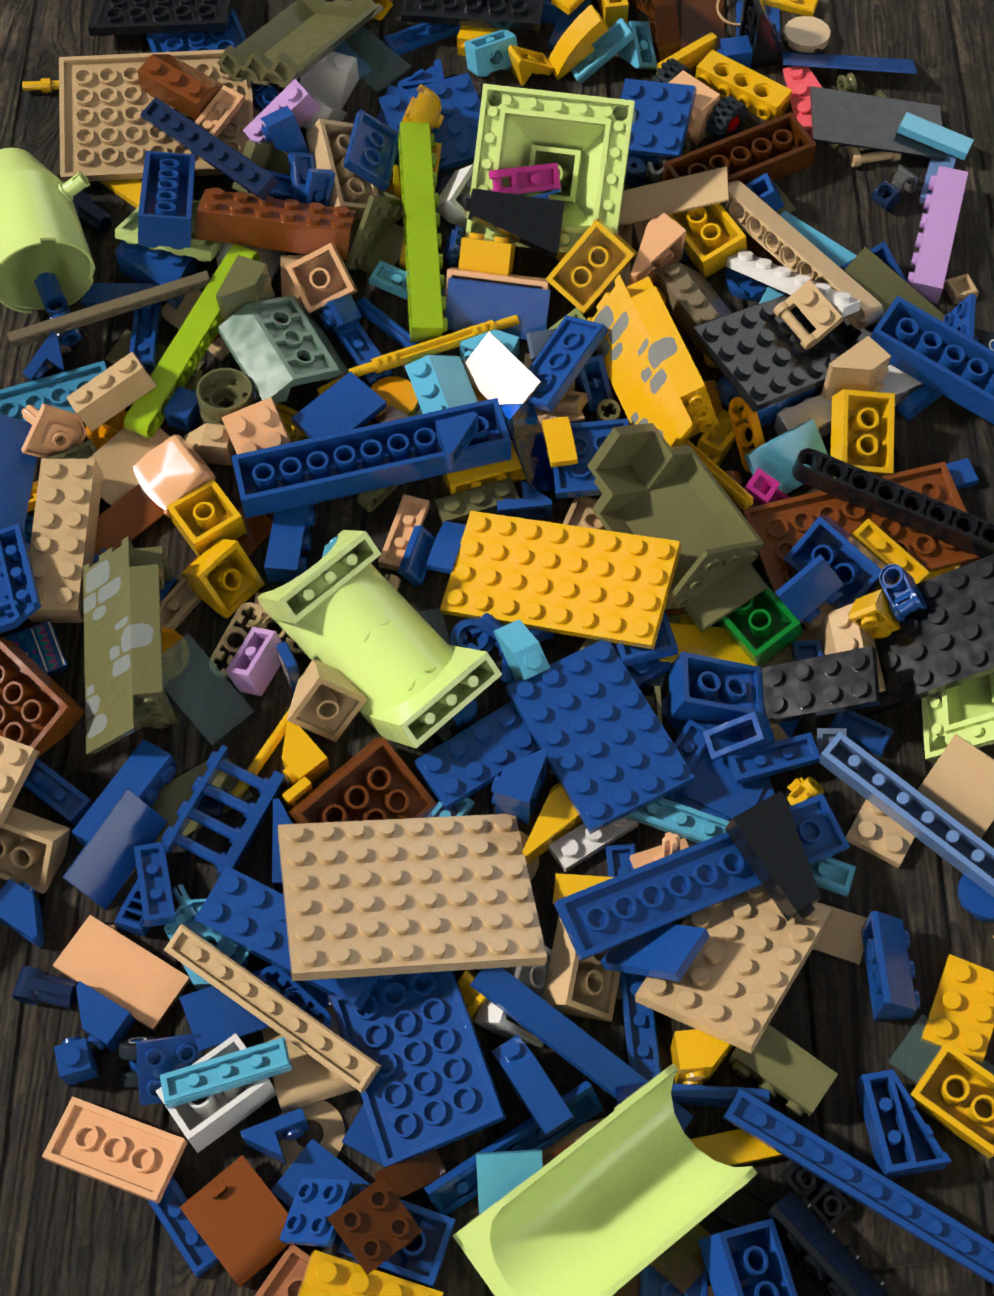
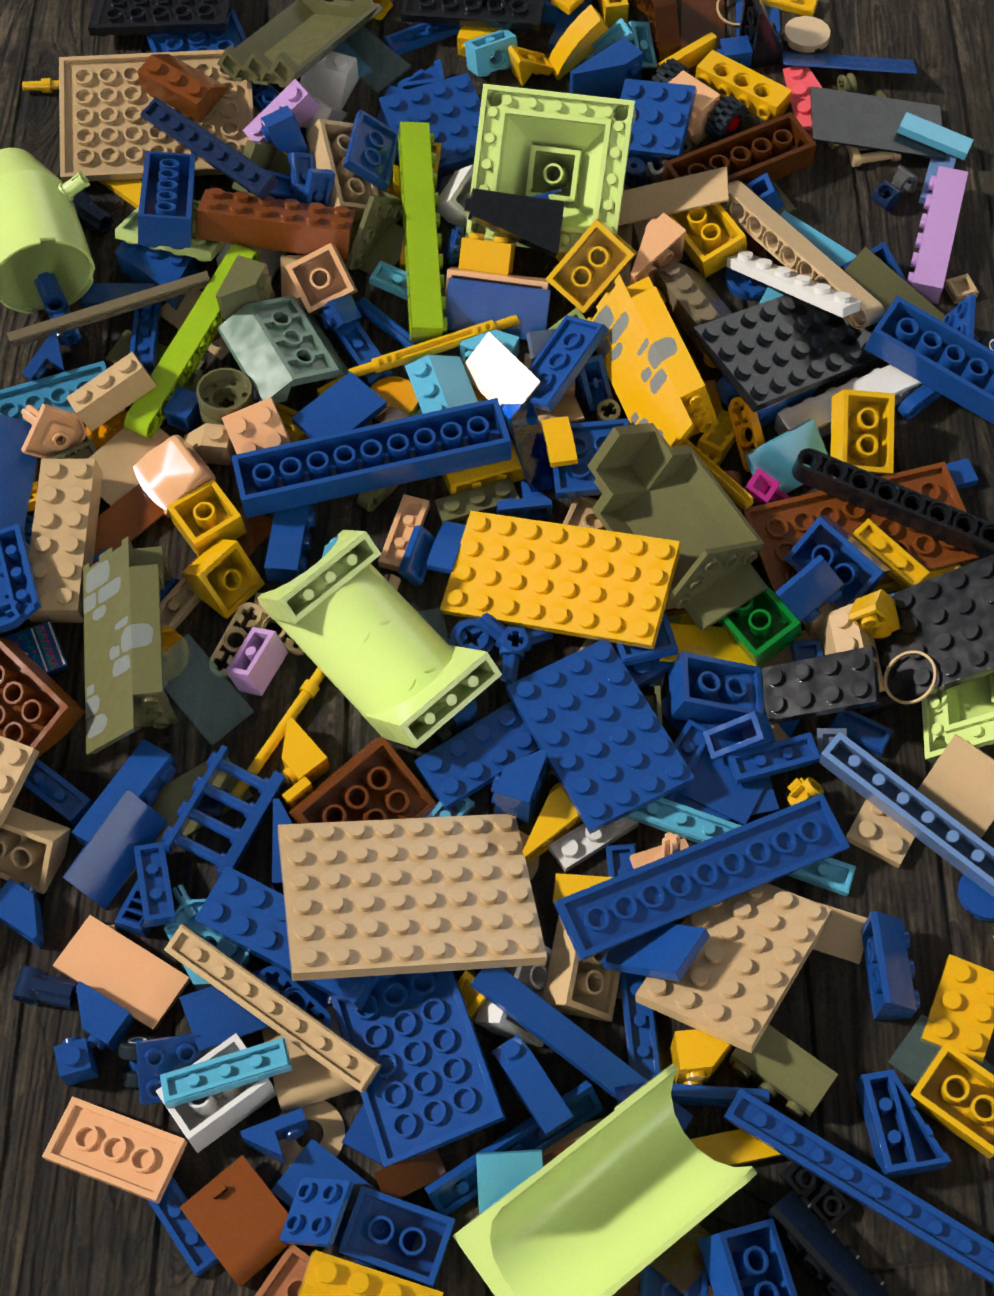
(220, 111): light nougat plate -> none
(288, 664): blue tile -> none
(325, 701): tan slope -> none
(374, 1225): reddish brown hinge -> none
(425, 108): yellow cylinder -> none
(455, 435): blue slope -> none
(521, 650): medium azure slope -> none
(526, 179): dark pink plate -> none
(572, 402): tan tile -> none
(607, 71): none -> blue slope
(776, 855): black slope -> none
(816, 310): tan plate -> none
(857, 369): tan slope -> none
(904, 595): blue piece -> none
(930, 688): none -> tan piece

